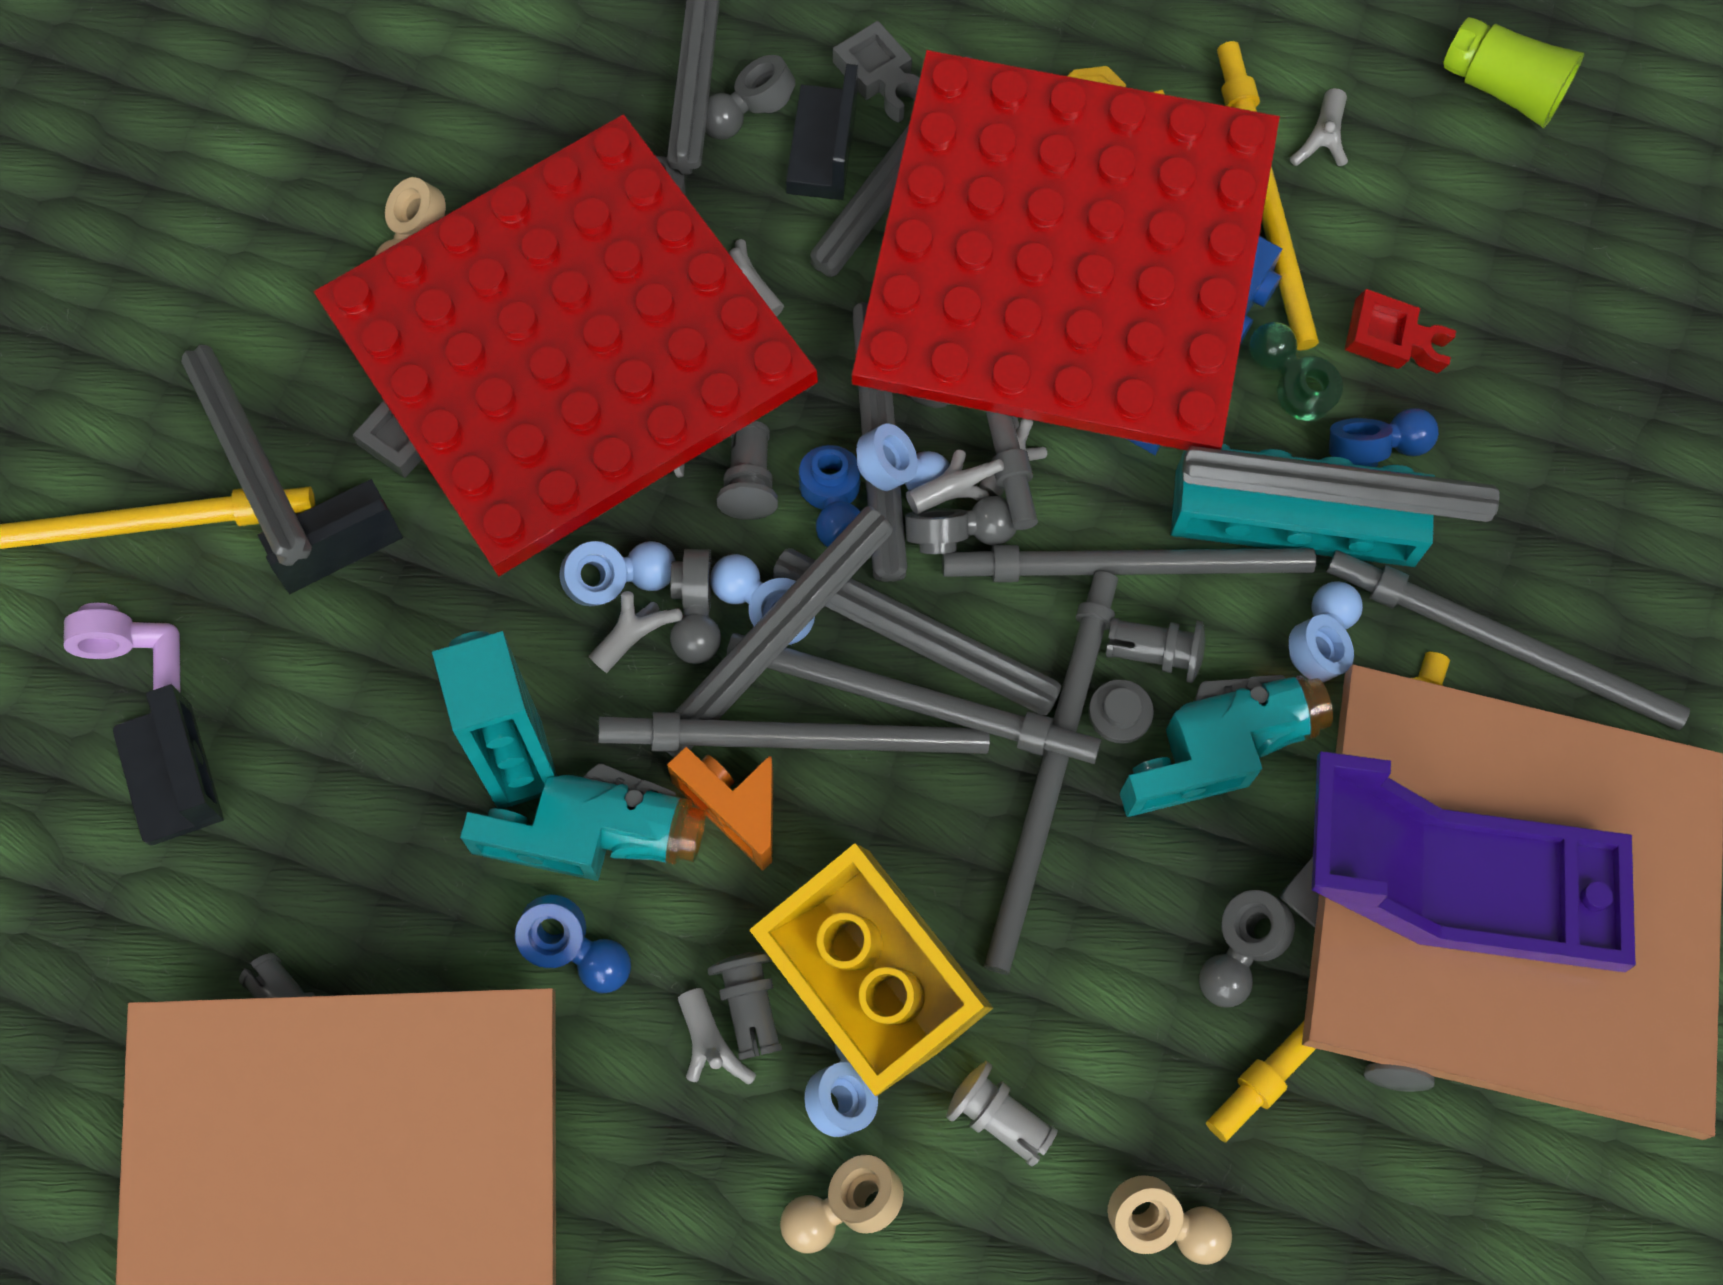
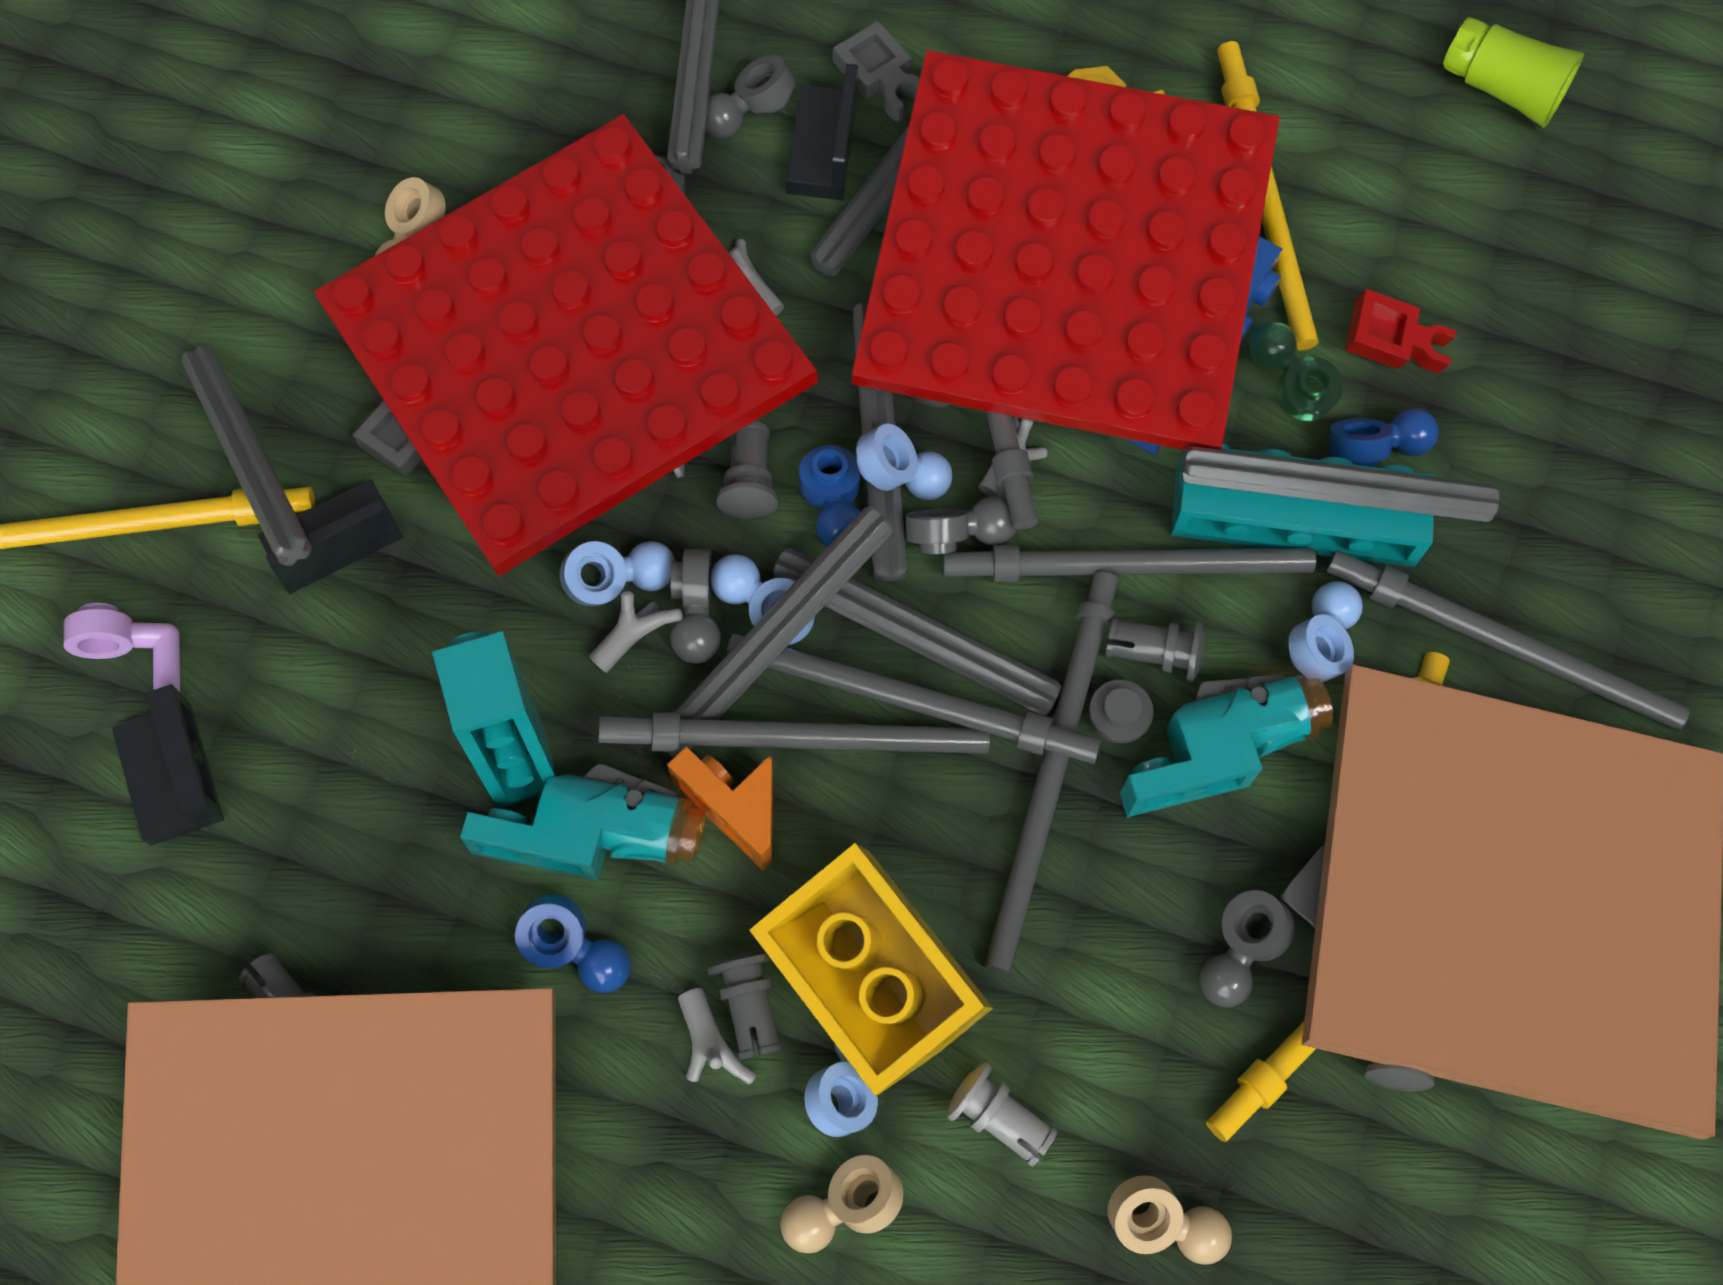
(953, 484): light grey bar -> none
(1327, 130): light grey bar -> none
(1470, 875): dark purple windscreen -> none

